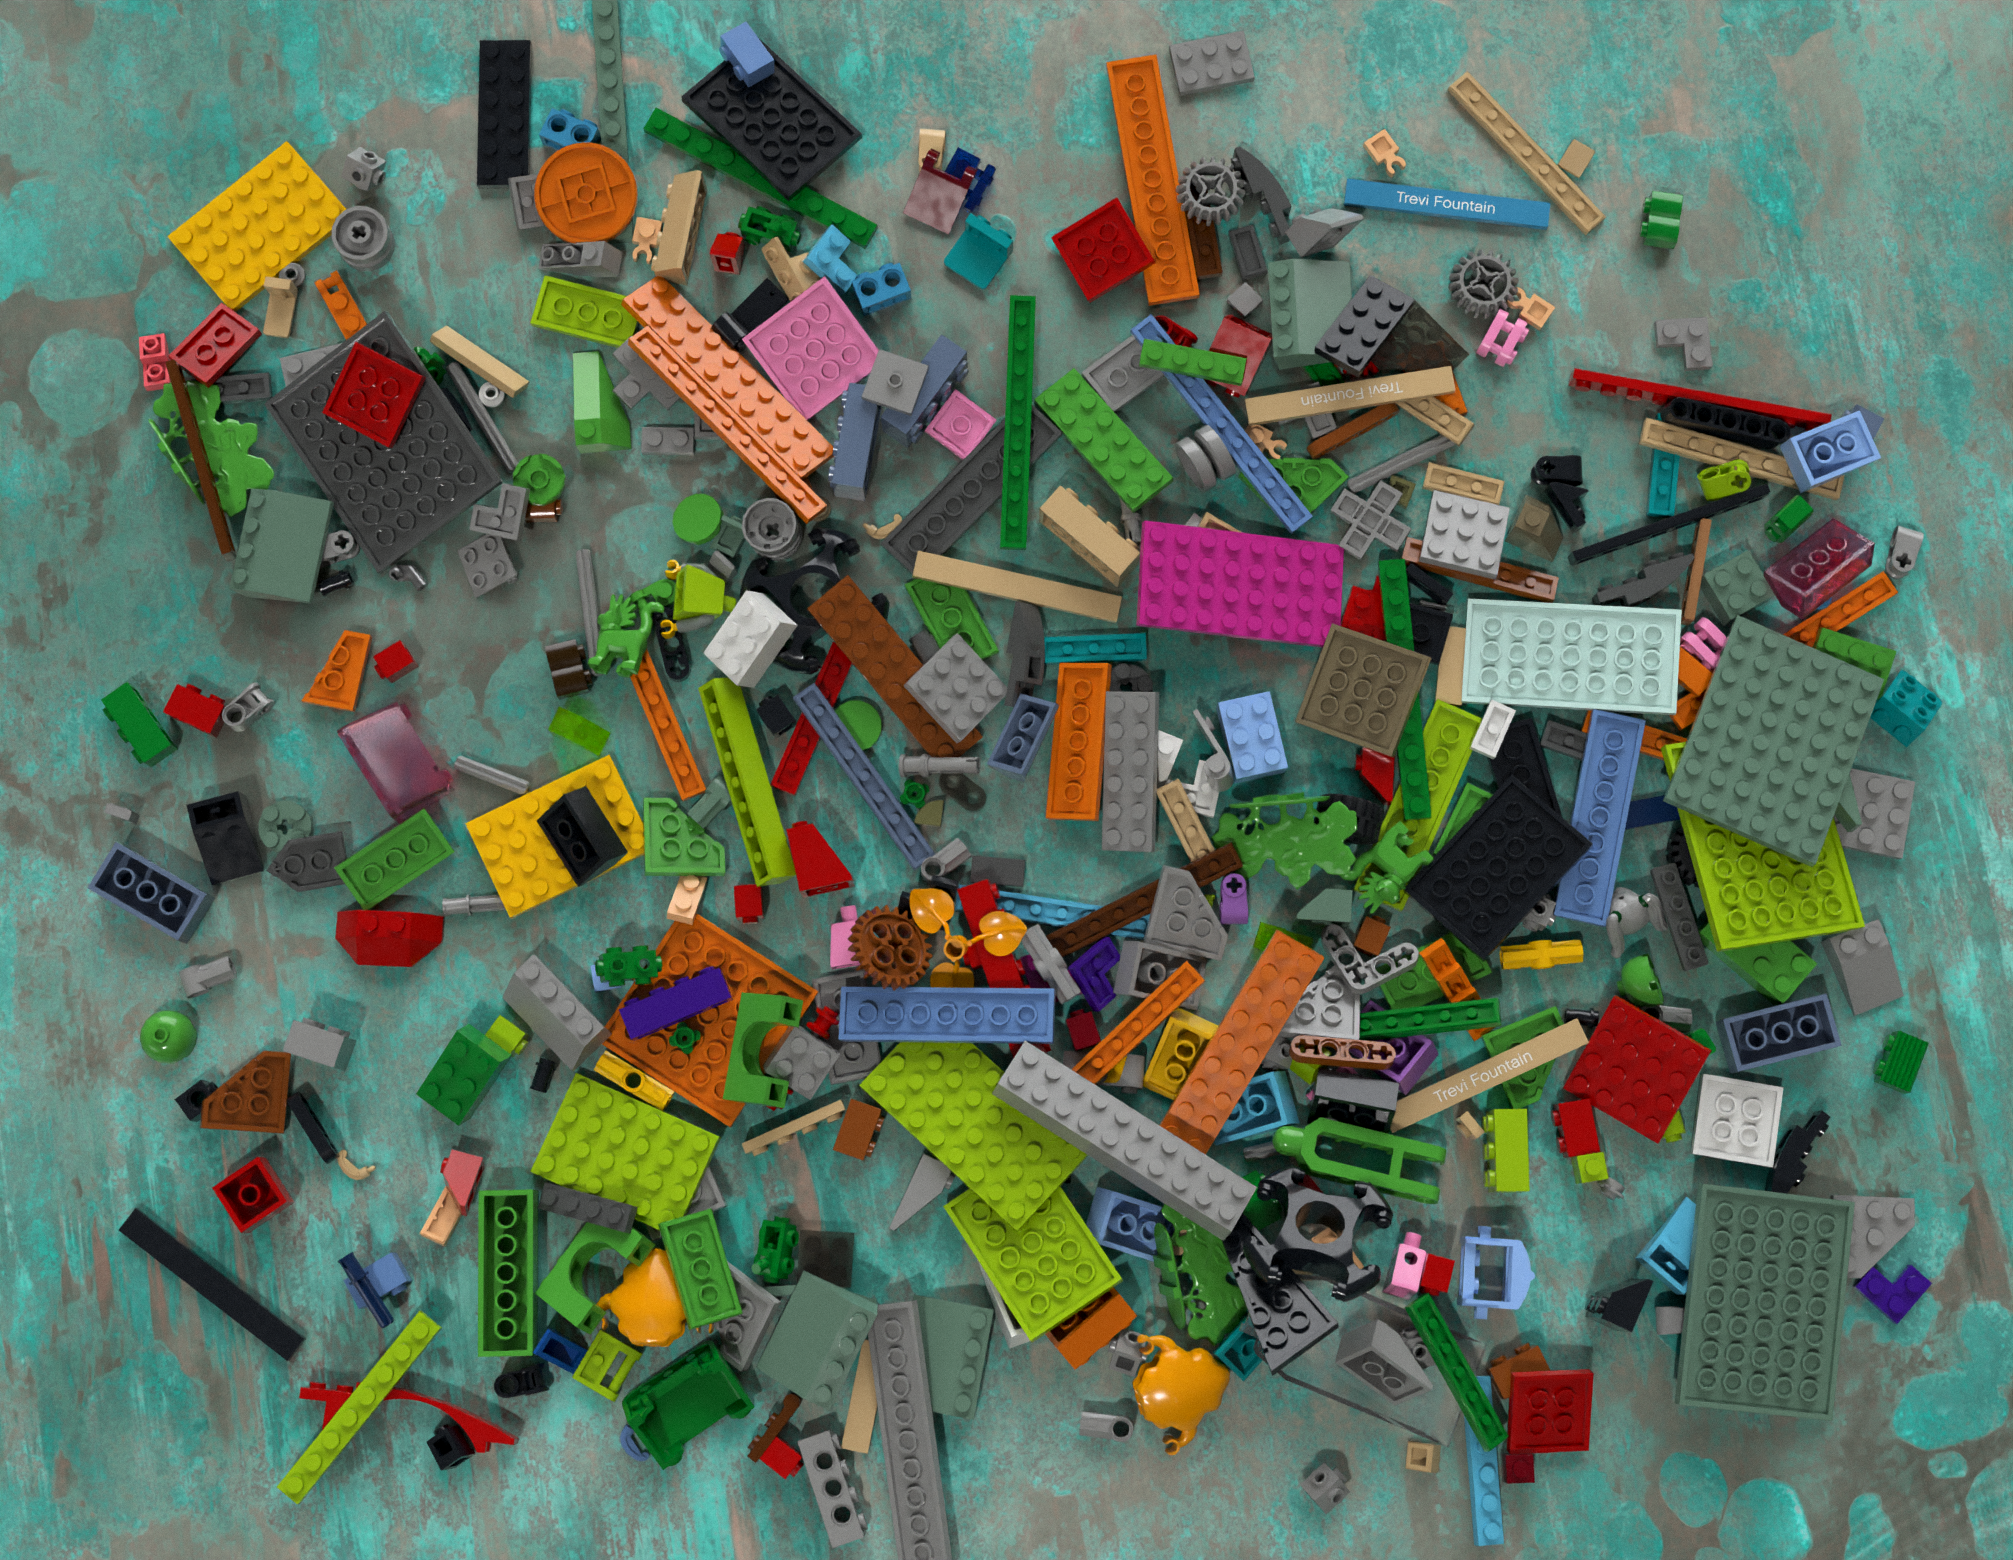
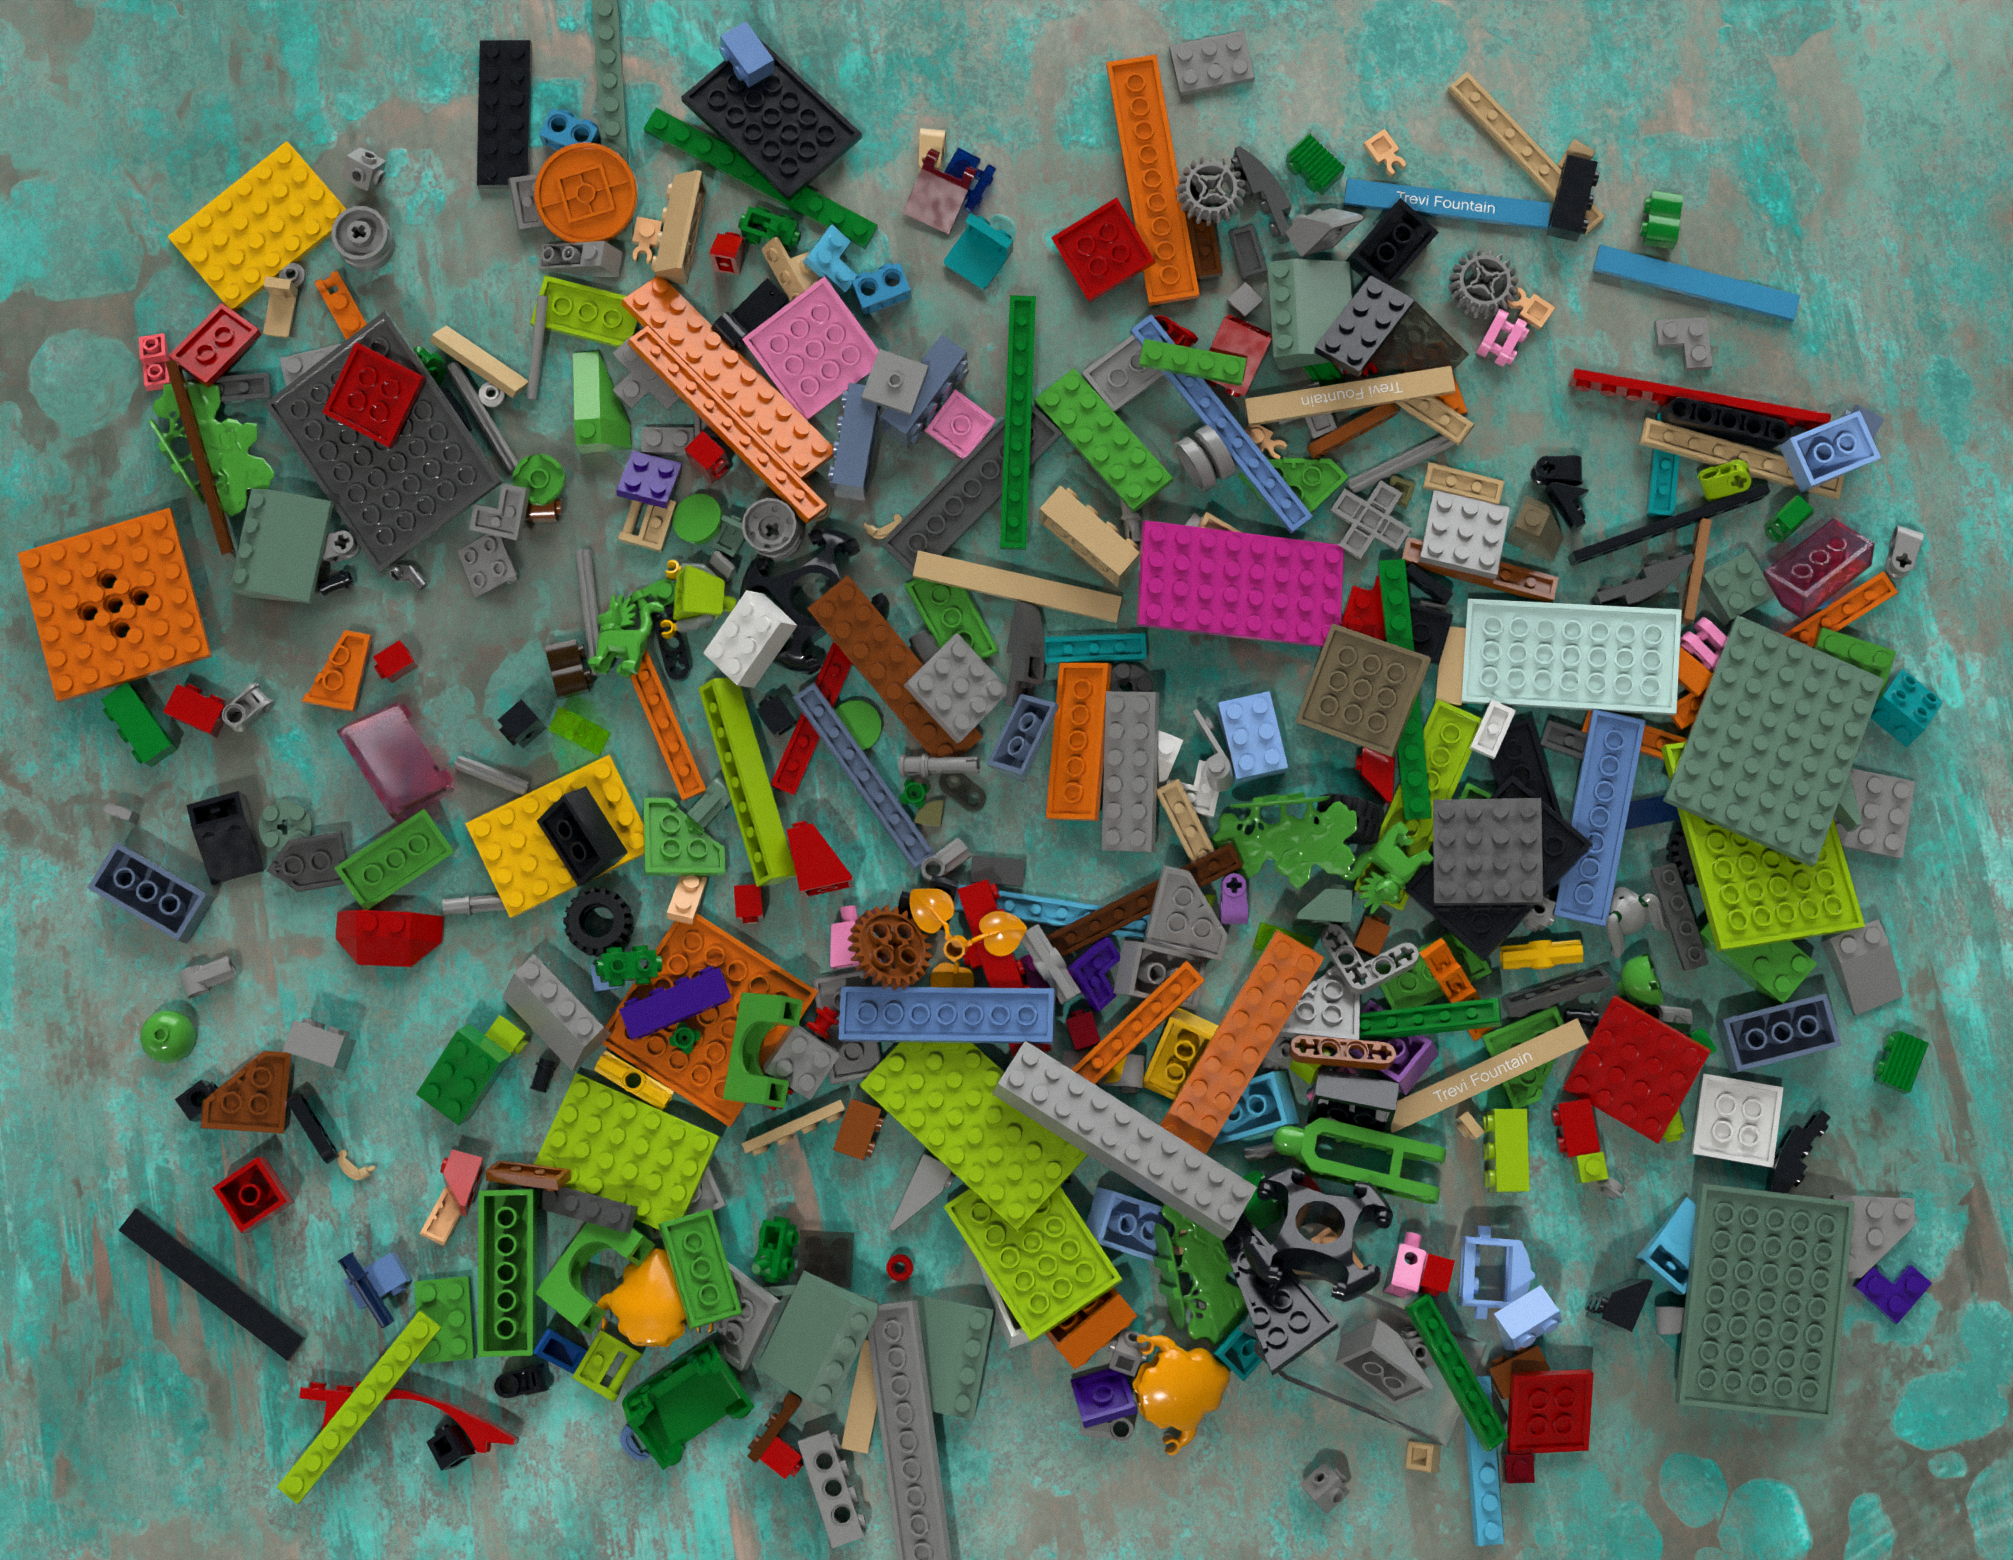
(72, 580): none -> orange plate
(450, 1306): none -> bright green plate
(520, 725): none -> black brick
(528, 1175): none -> dark orange plate
(537, 347): none -> light grey bar
(583, 906): none -> black tyre
(649, 479): none -> plate
(653, 528): none -> tan plate
(707, 457): none -> red brick
(890, 1267): none -> red plate
(1103, 1397): none -> dark purple plate
(1314, 165): none -> green brick
(1392, 244): none -> black brick
(1487, 852): none -> flat silver plate
(1527, 1319): none -> light blue slope
(1557, 991): none -> dark grey plate
(1573, 198): none -> black brick
(1696, 283): none -> dark azure tile

